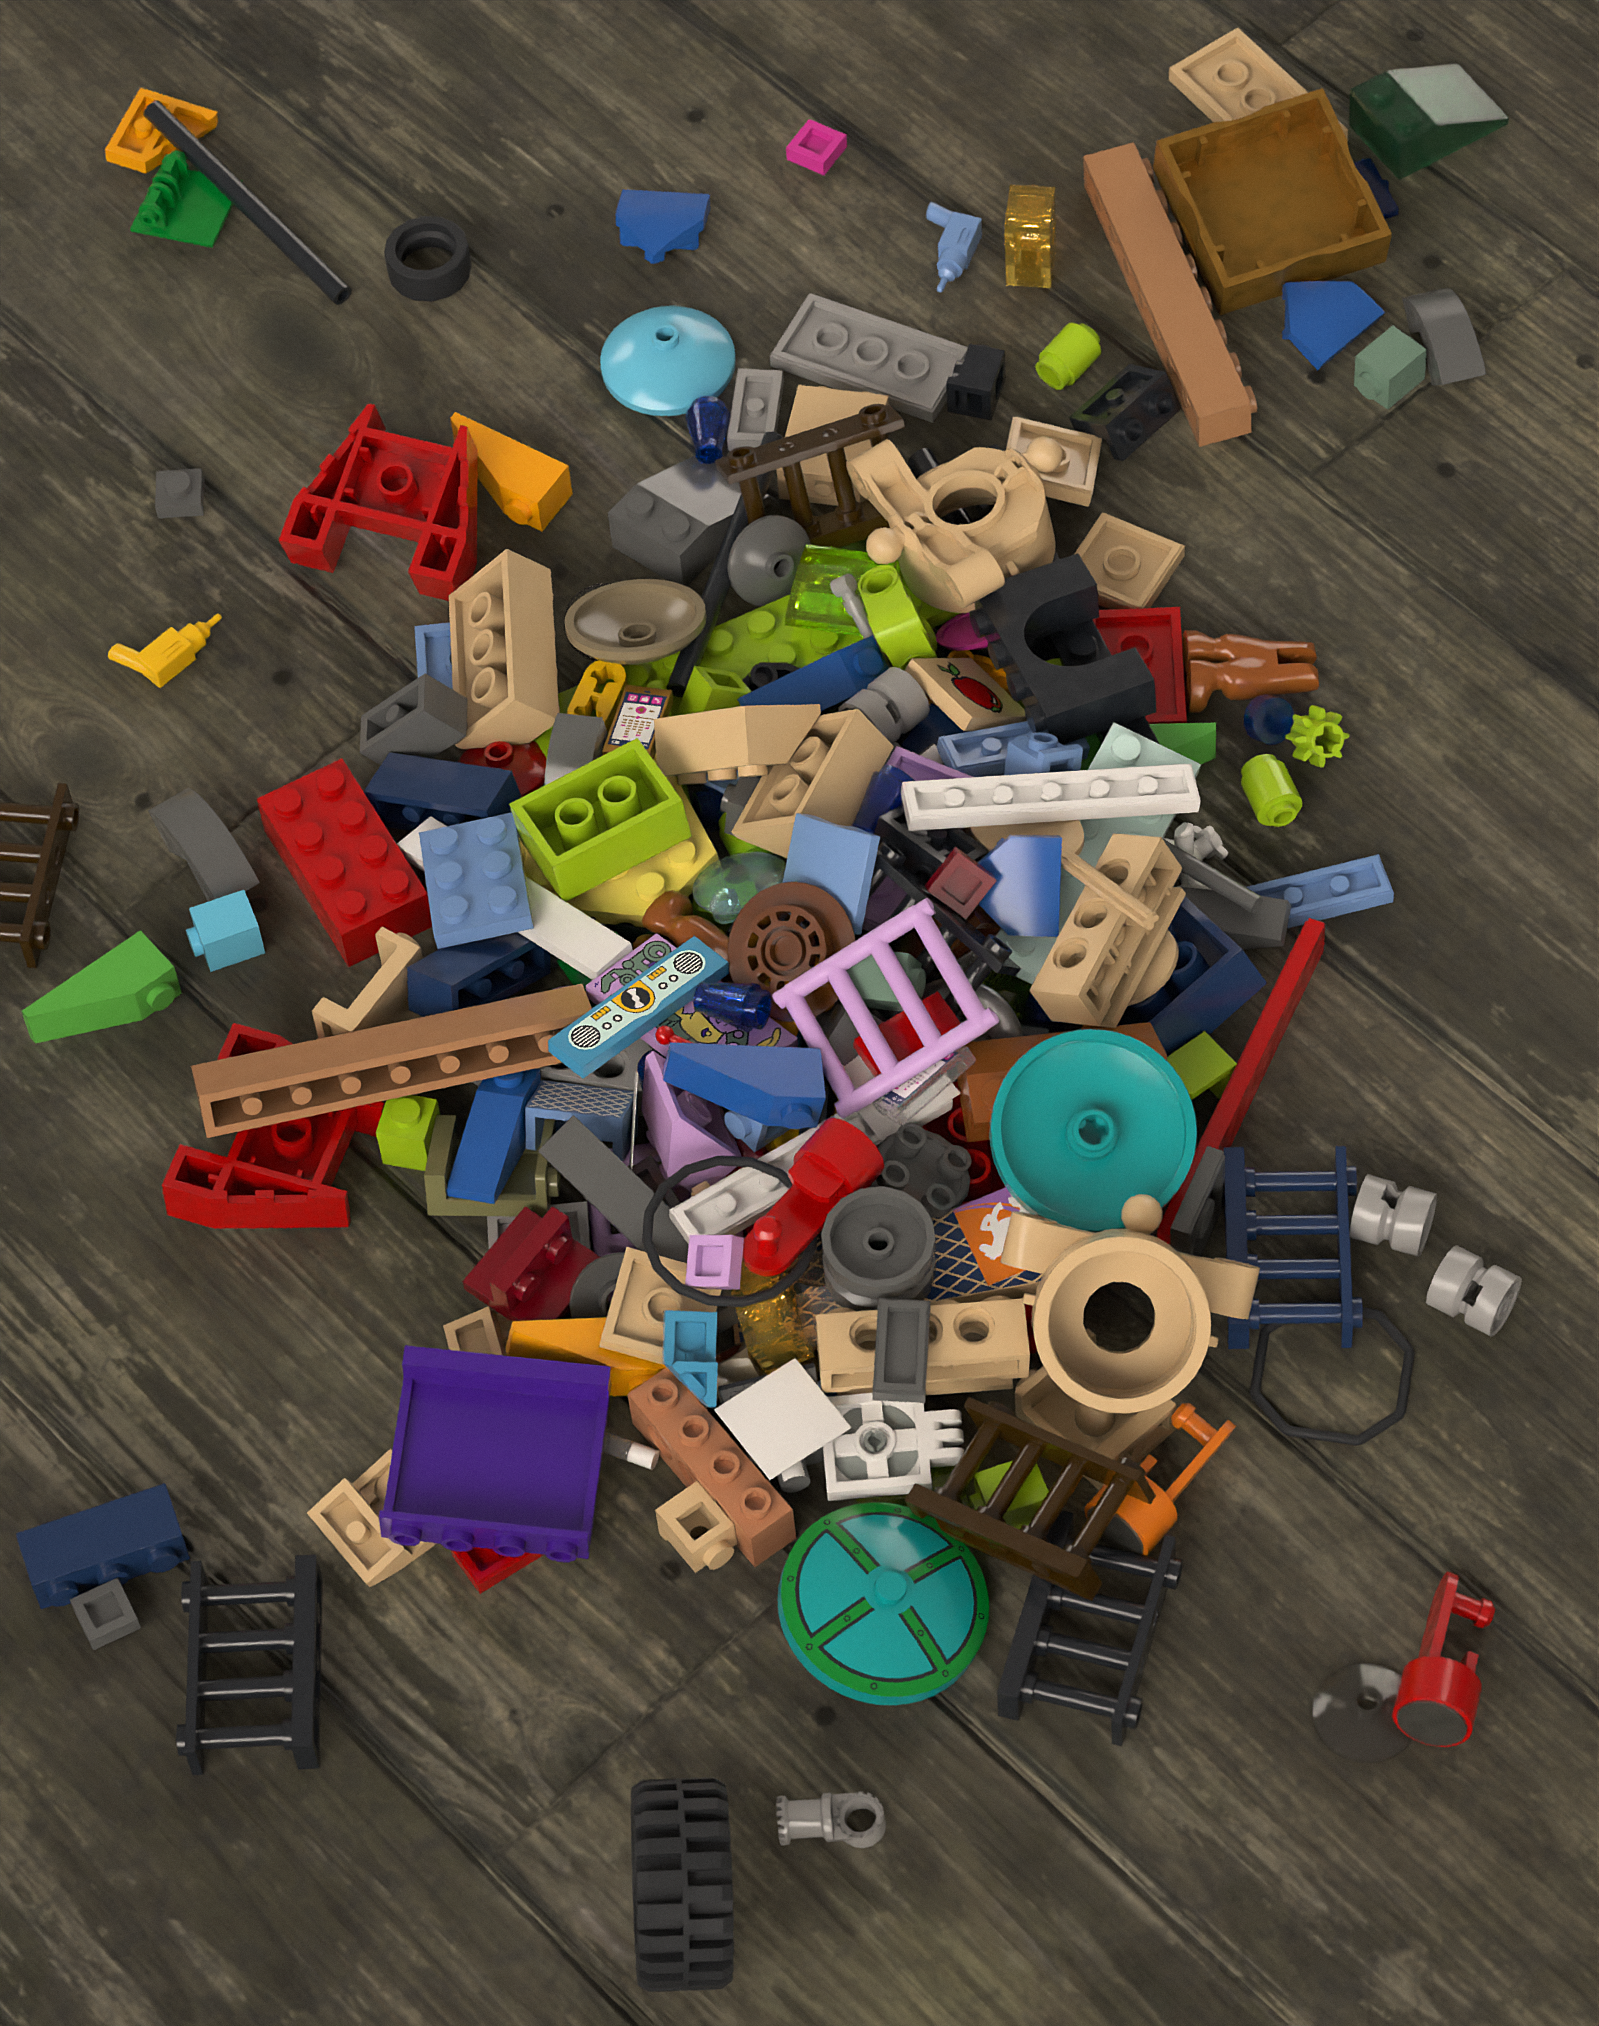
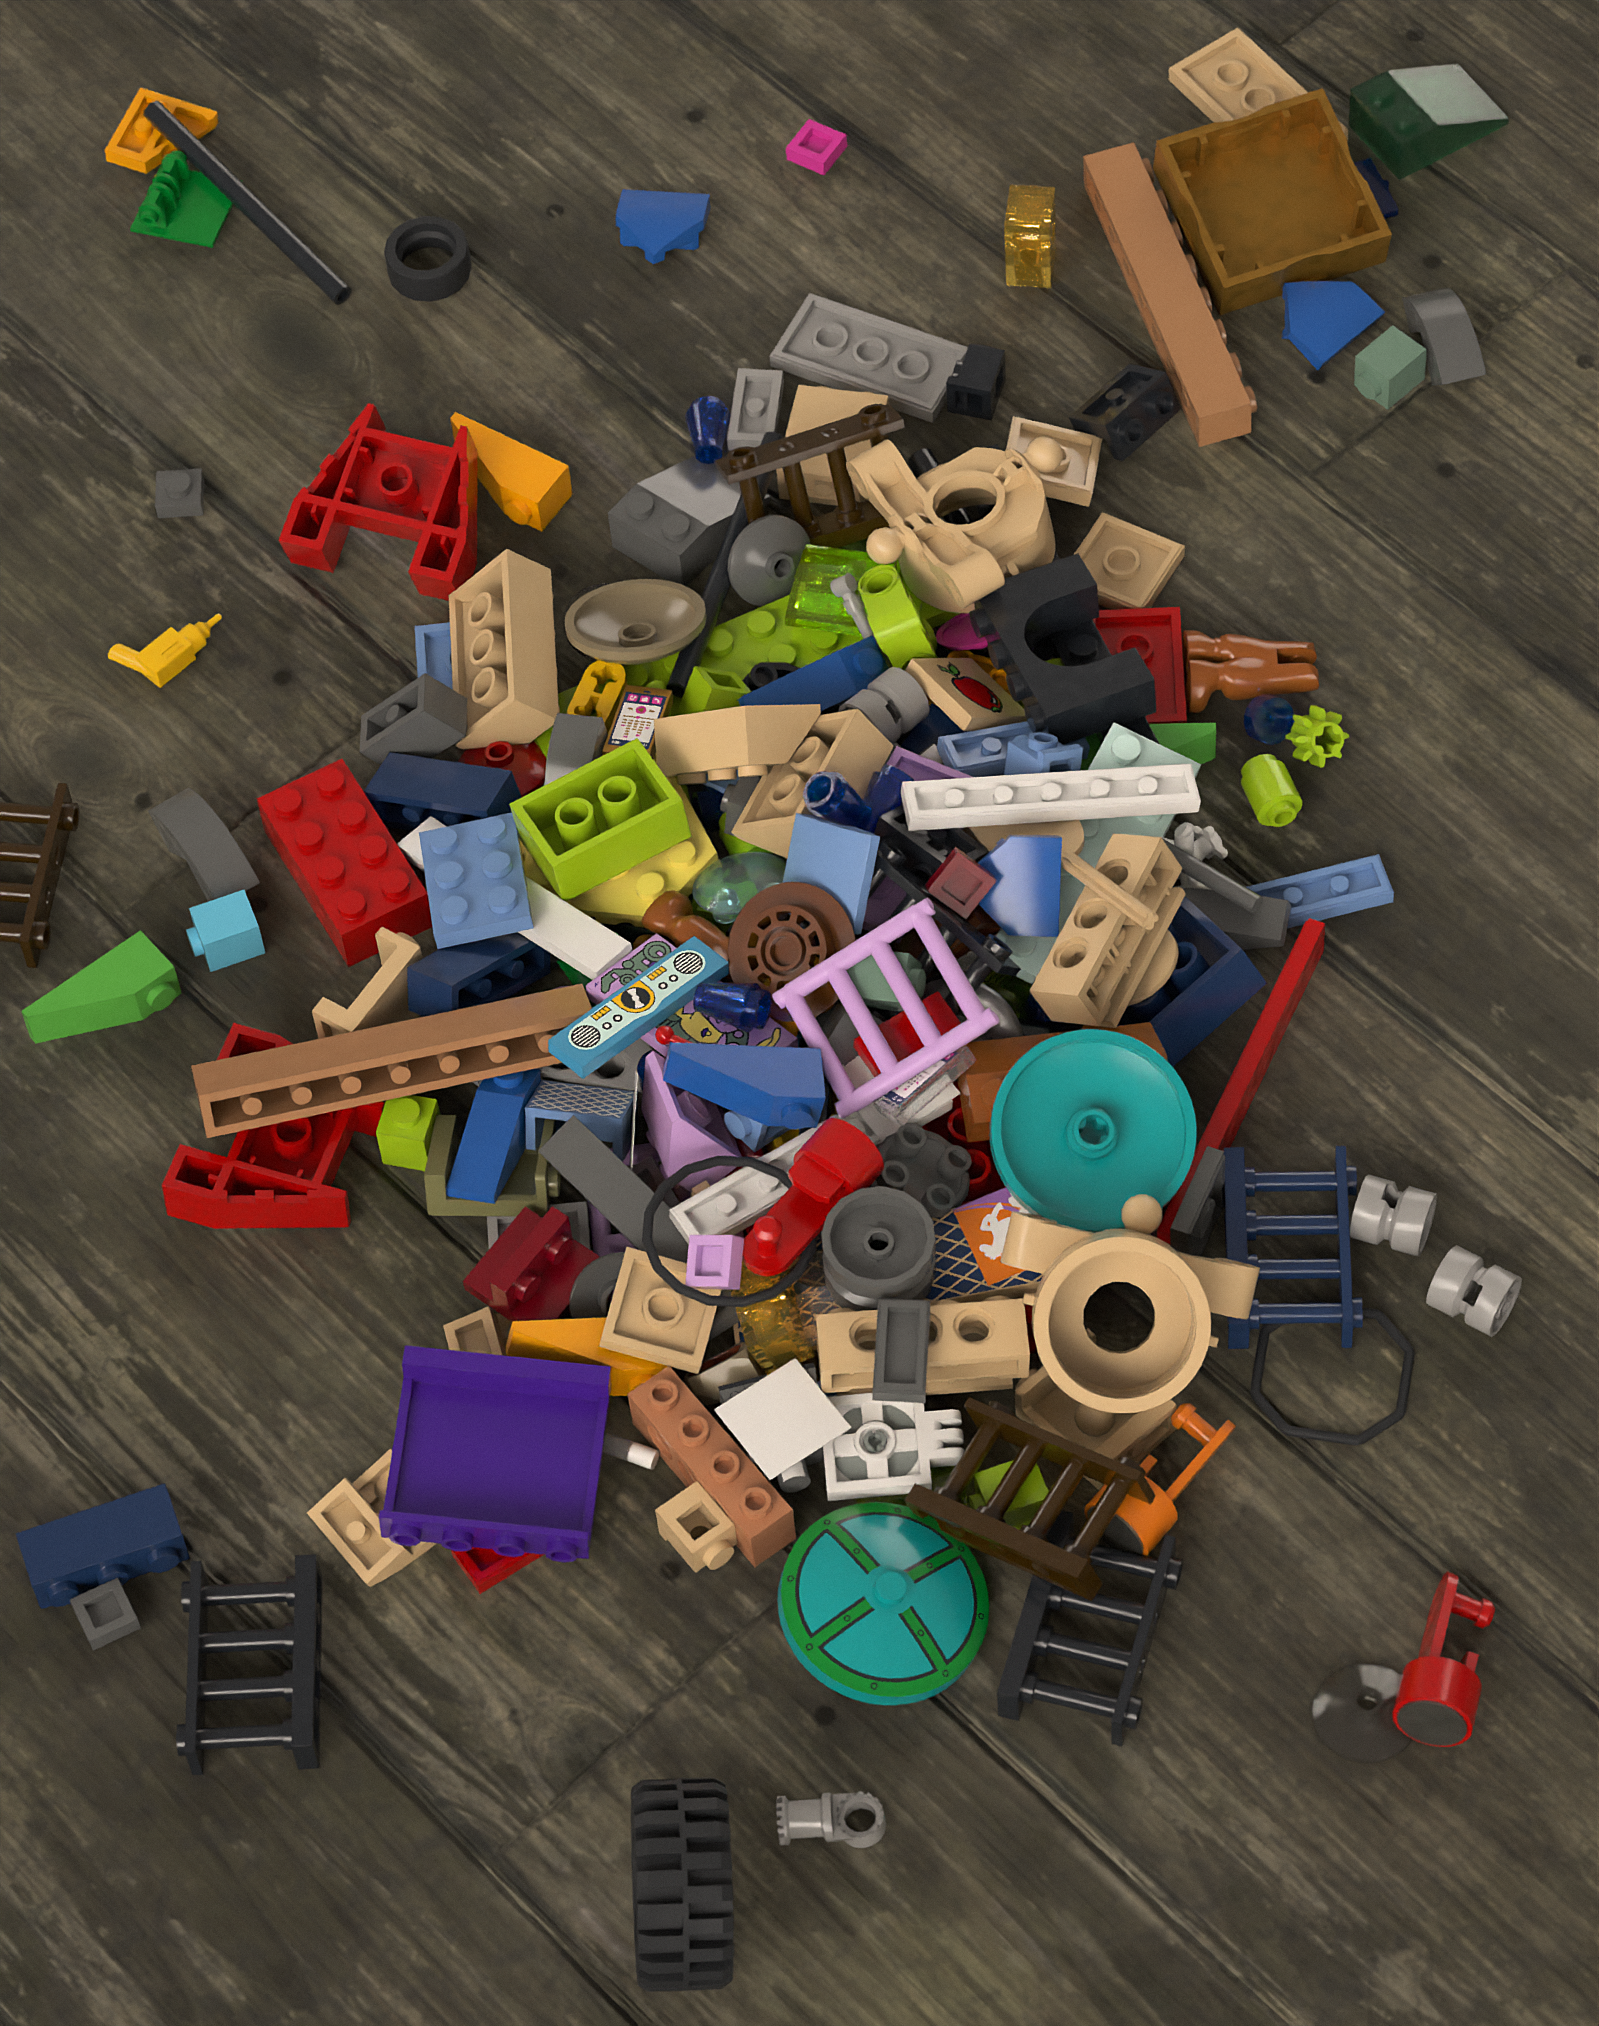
(667, 360): medium azure dish -> none
(691, 1351): dark azure slope -> none
(835, 800): none -> clear blue cone
(956, 243): medium blue piece -> none
(1068, 355): lime brick -> none
(1202, 1066): lime panel -> none

